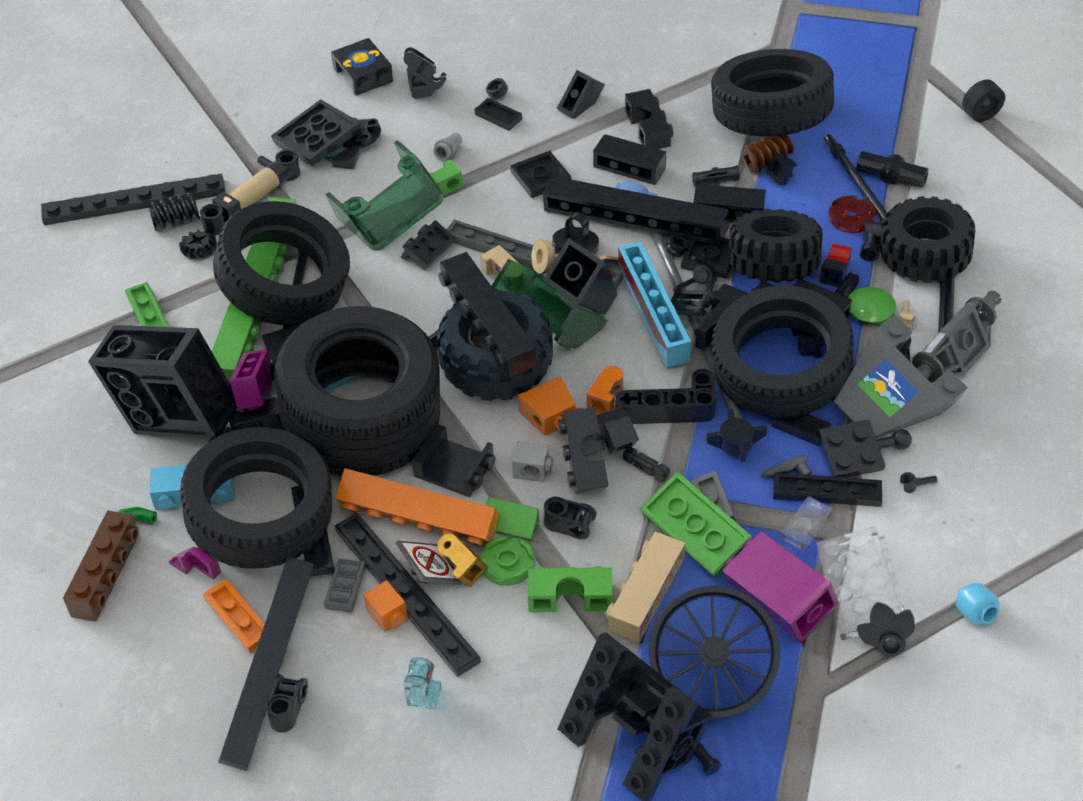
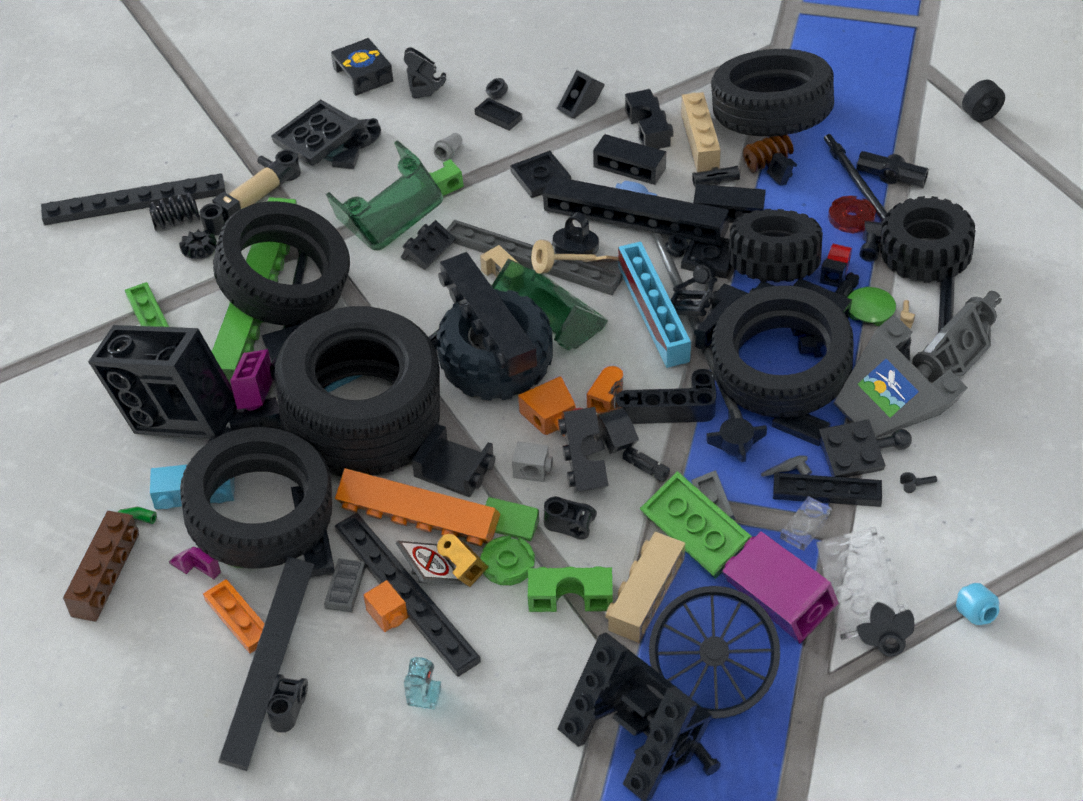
(582, 278): black slope -> none
(700, 131): none -> tan brick

